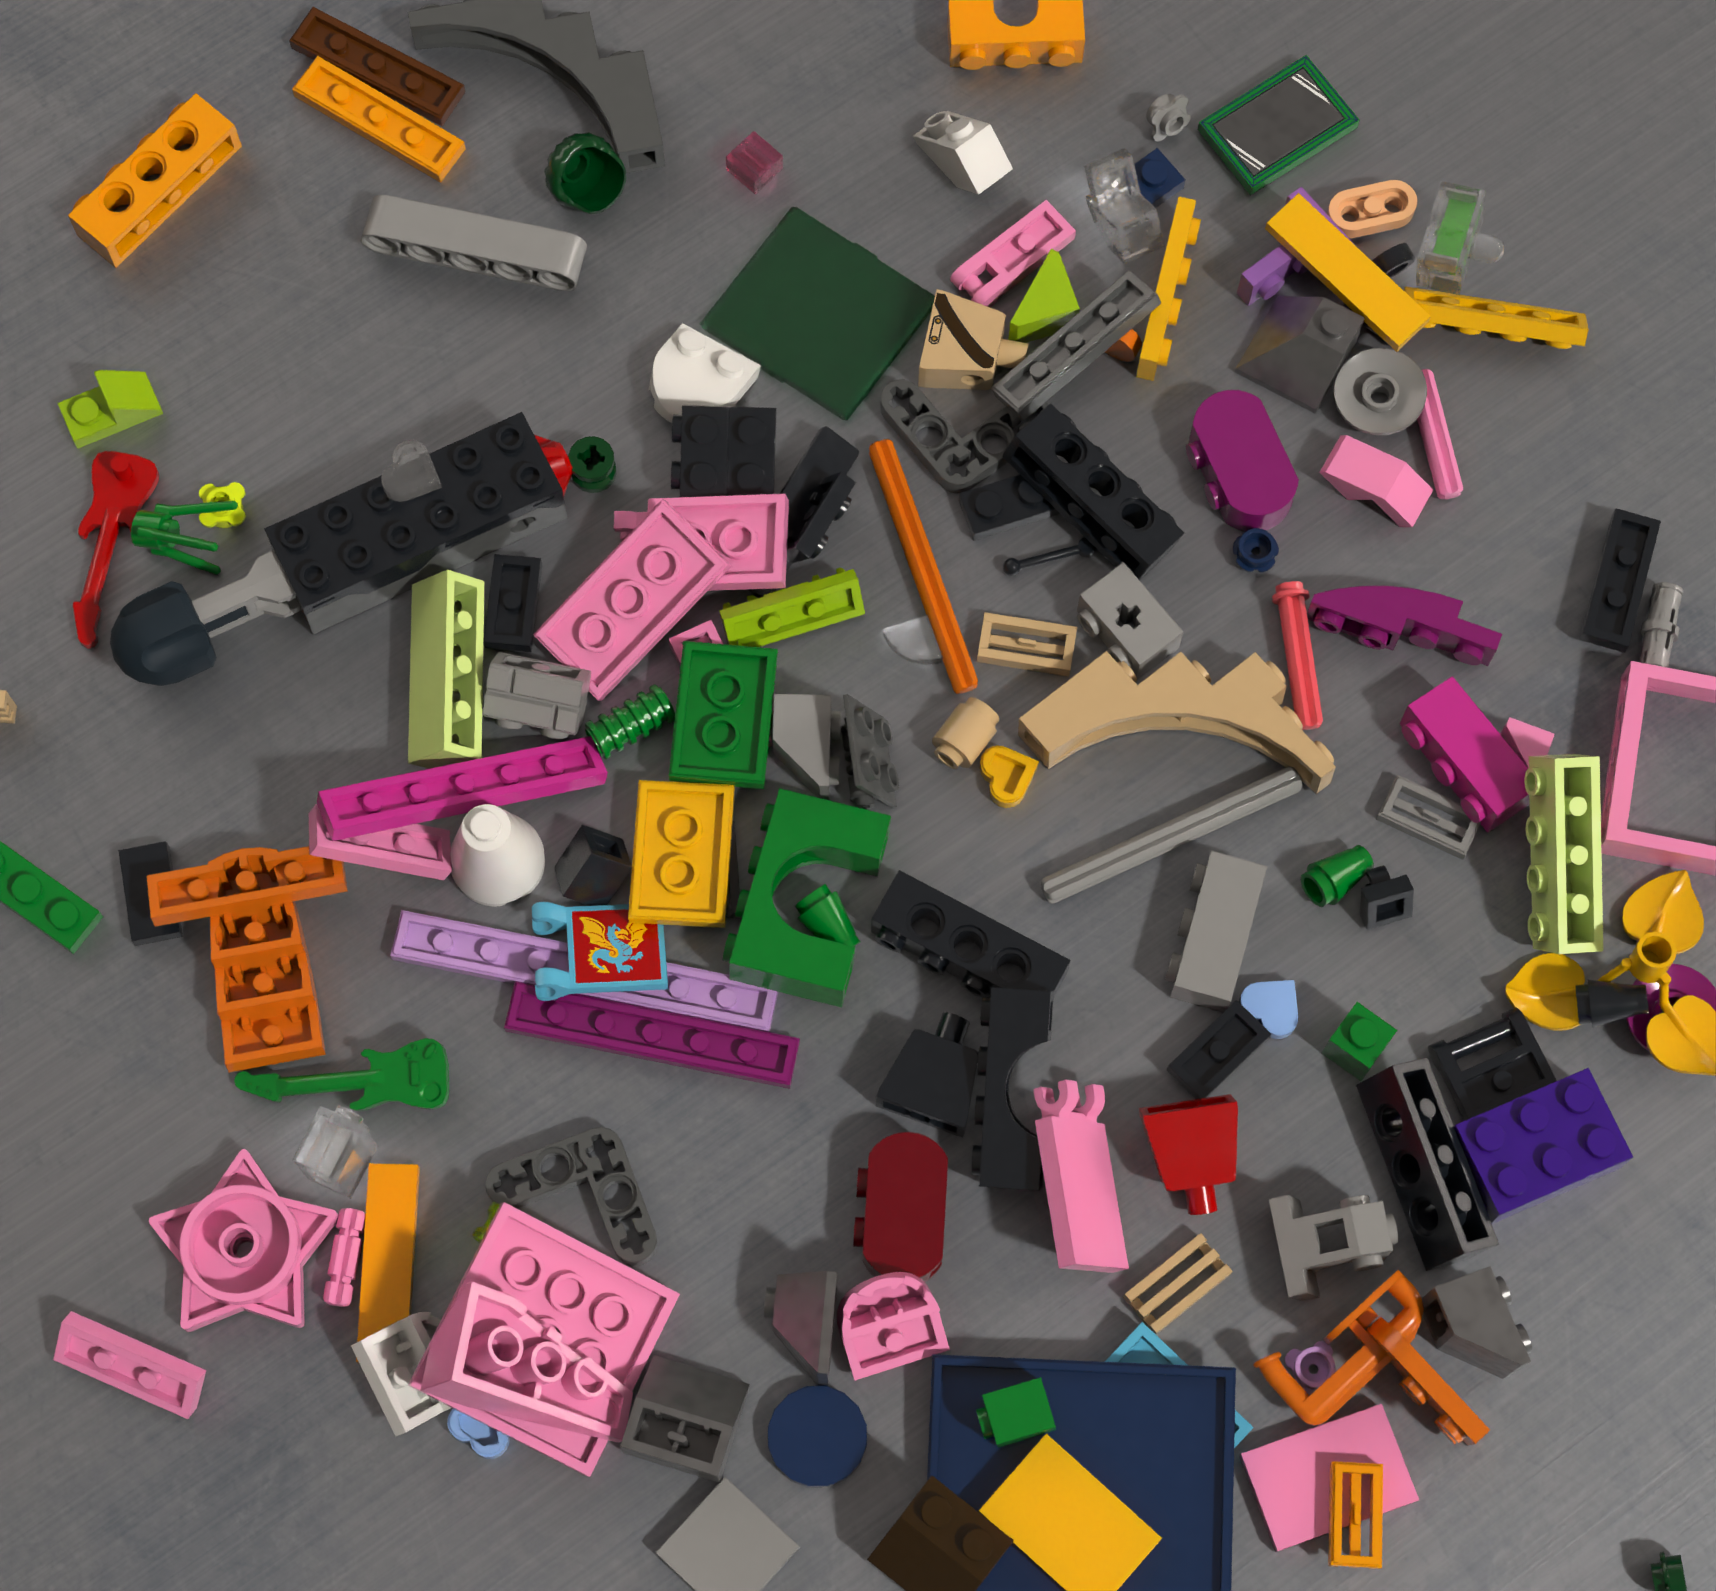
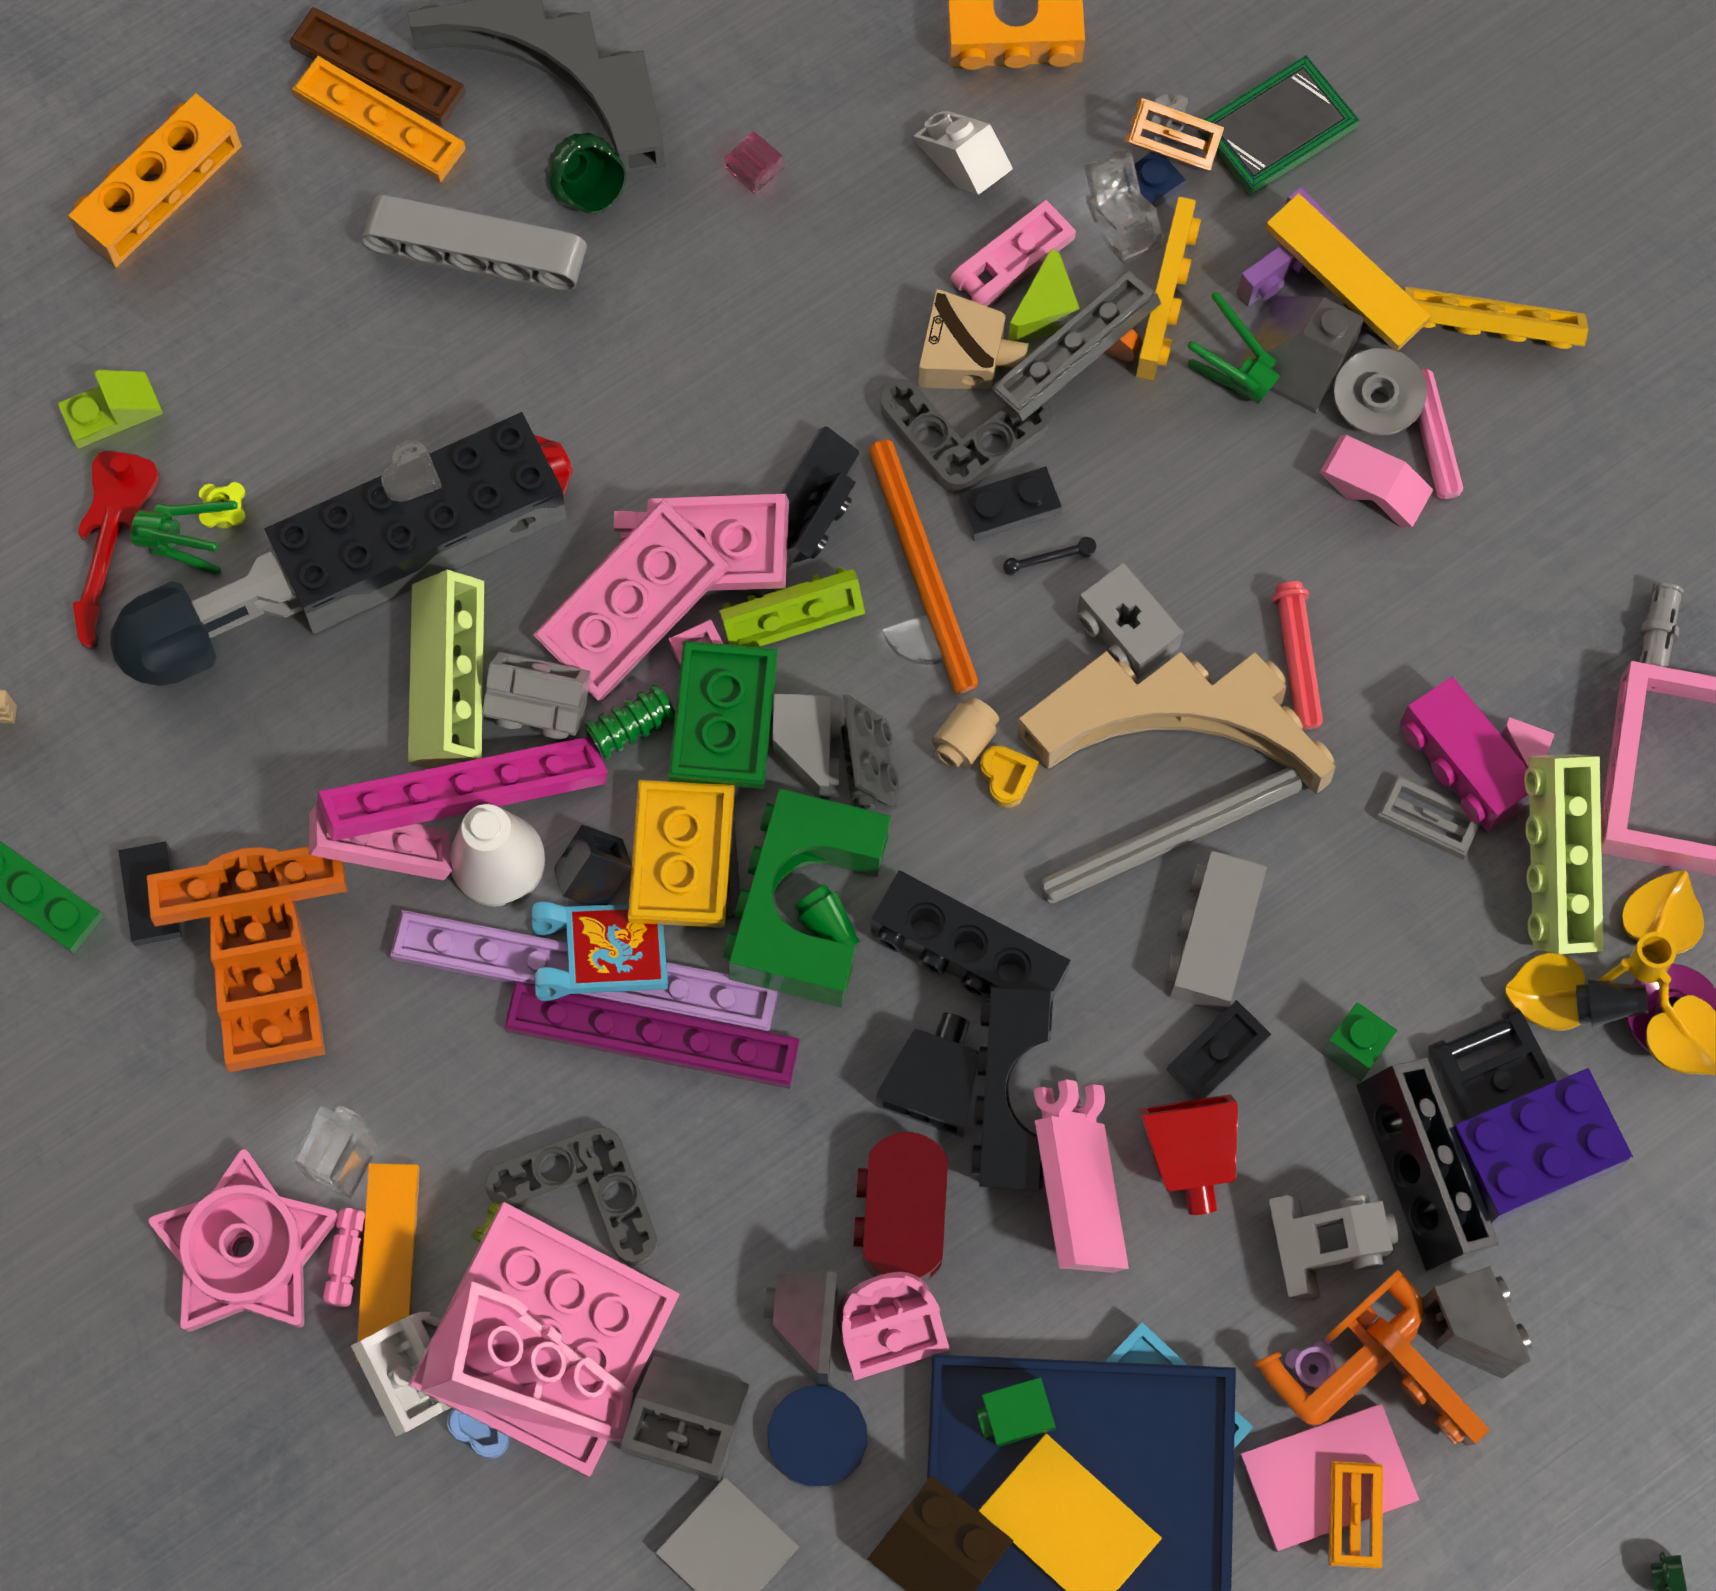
(129, 1365): bright pink plate -> none
(409, 1075): green piece -> none
(512, 603): black plate -> none
(594, 475): dark green wheel -> none
(698, 372): white slope -> none
(724, 451): black plate -> none
(819, 313): clear green piece -> none
(1024, 661): tan tile -> none
(1069, 492): black brick -> none
(1139, 122): none -> light orange tile
(1210, 1257): tan tile -> none
(1241, 461): magenta brick -> none
(1253, 378): none -> green plant
(1263, 542): dark blue plate -> none
(1273, 1006): light blue tile -> none
(1335, 875): green cone -> none
(1368, 208): light nougat plate -> none
(1385, 612): magenta slope -> none
(1385, 898): black tile -> none
(1395, 259): black tile -> none
(1455, 239): clear piece -> none
(1620, 580): black plate -> none

